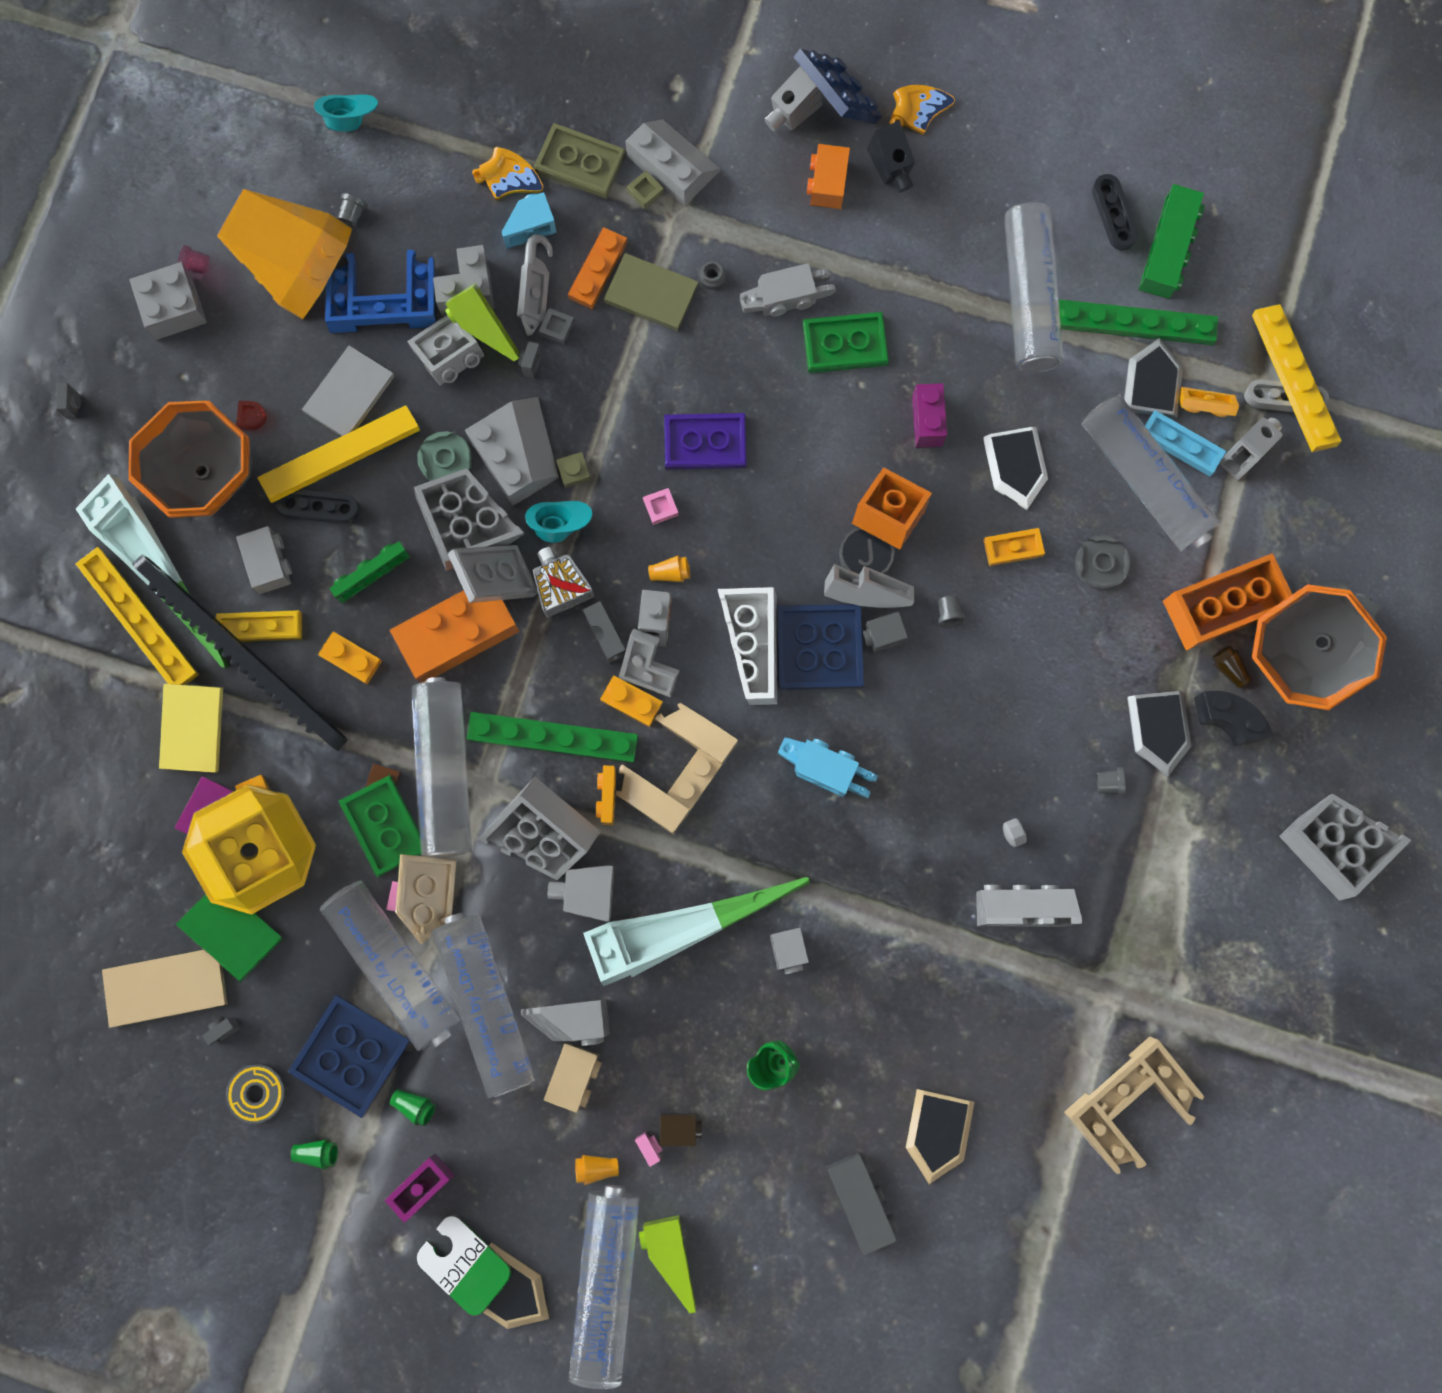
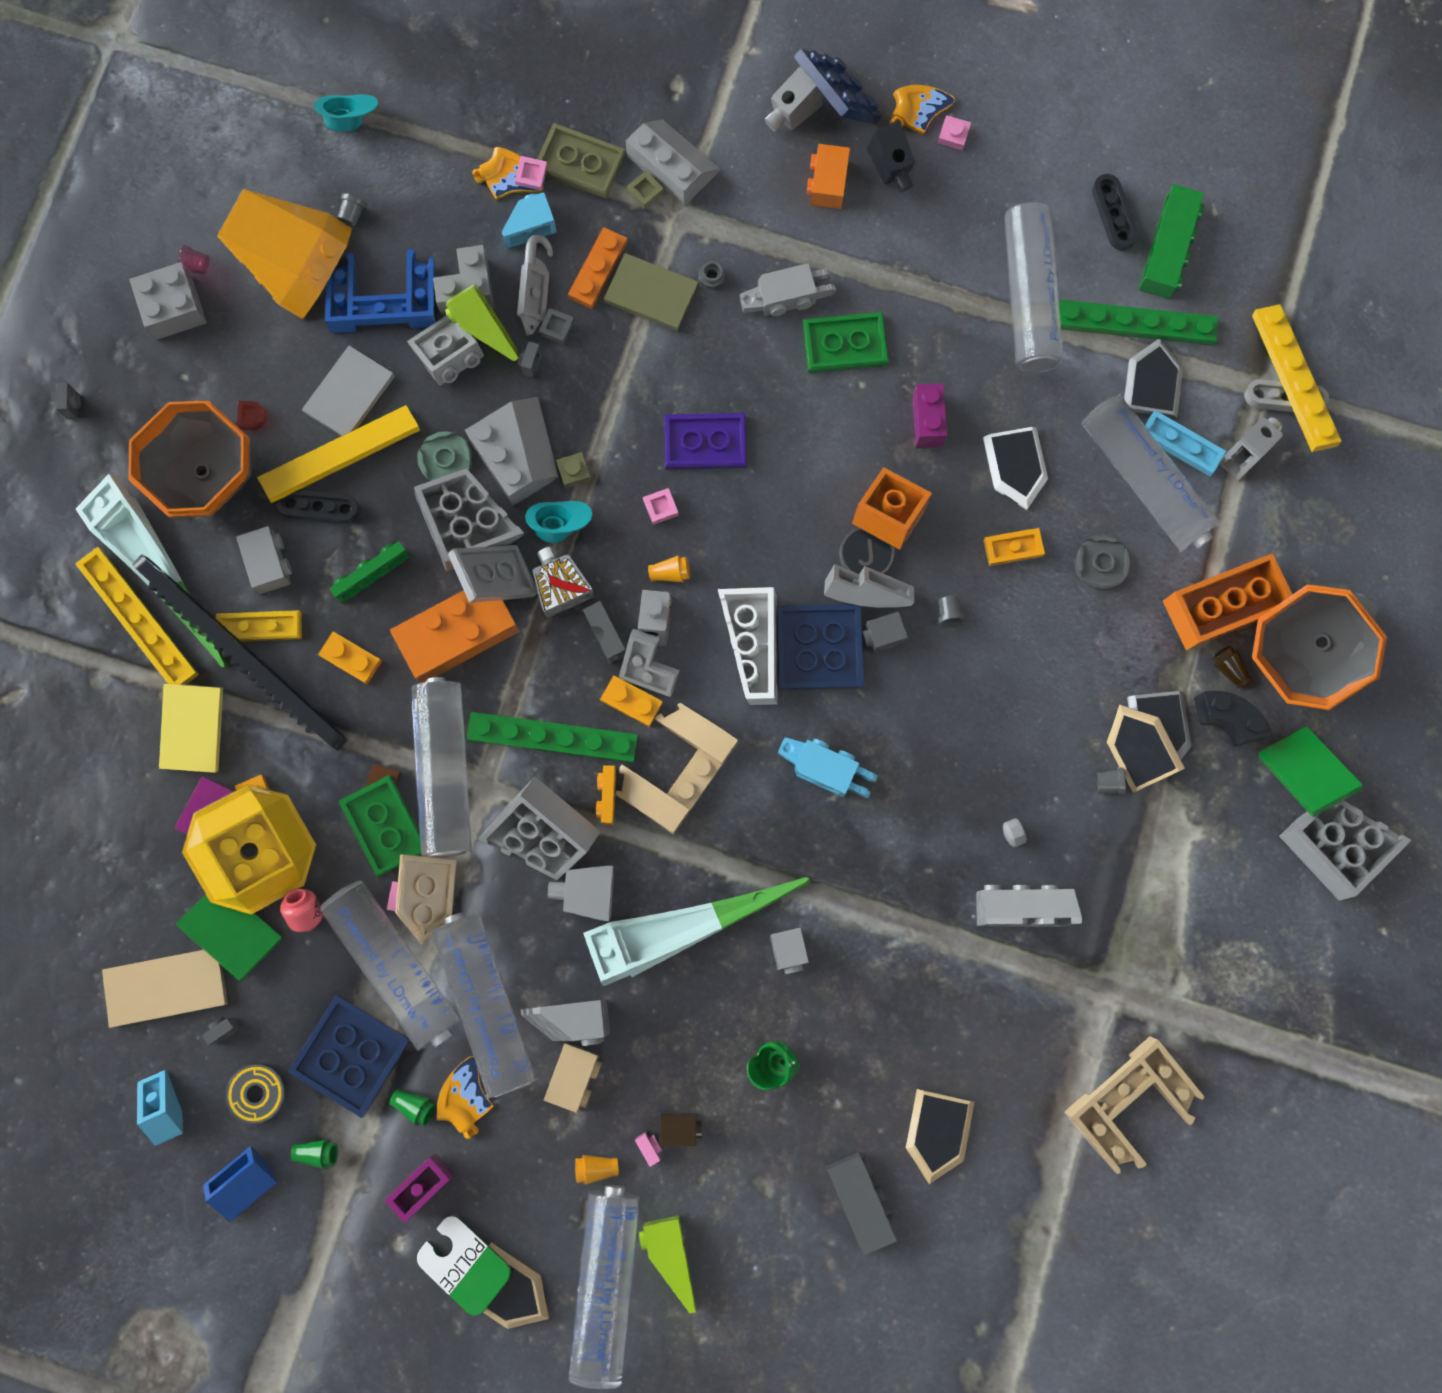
(158, 1109): none -> medium azure slope
(239, 1184): none -> blue brick
(301, 910): none -> coral head
(463, 1099): none -> arm
(531, 173): none -> bright pink plate
(954, 132): none -> bright pink plate
(1142, 748): none -> black tile
(1208, 401): light orange plate -> none
(1310, 771): none -> green tile

